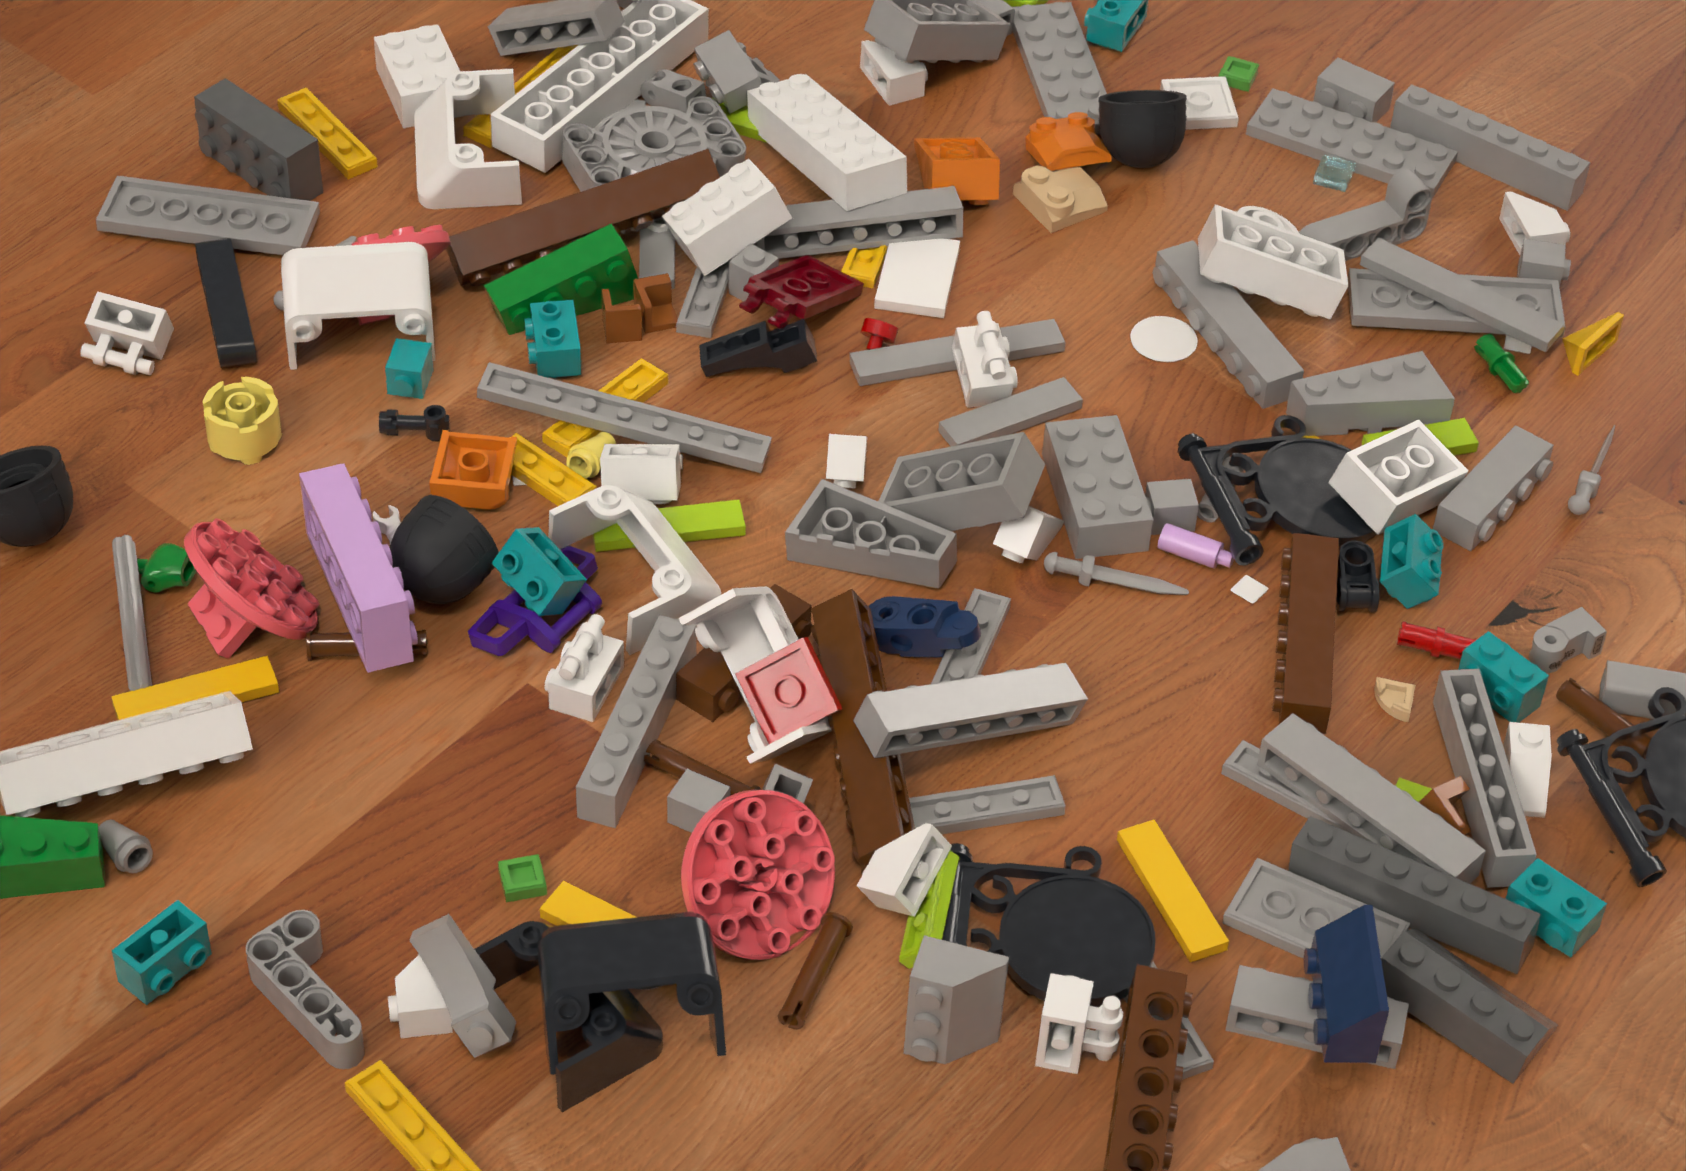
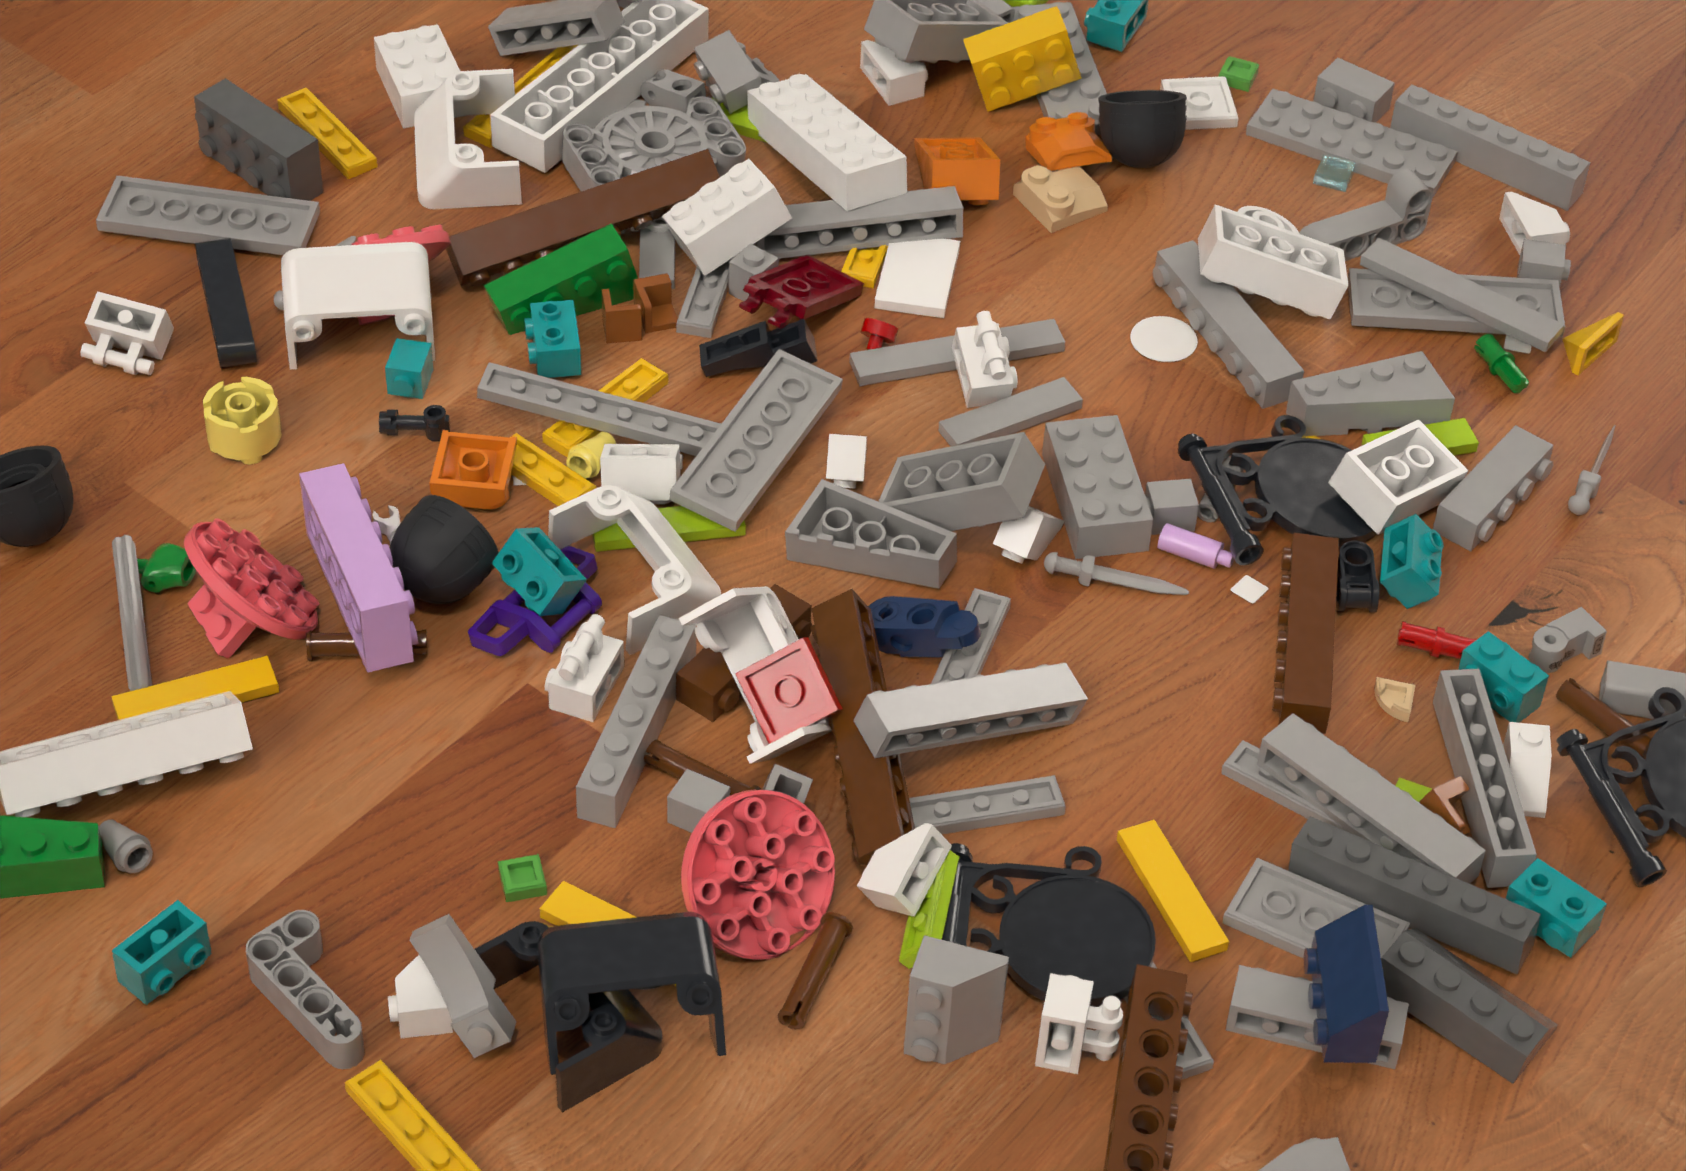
(756, 440): none -> light grey plate
(1022, 58): none -> yellow brick

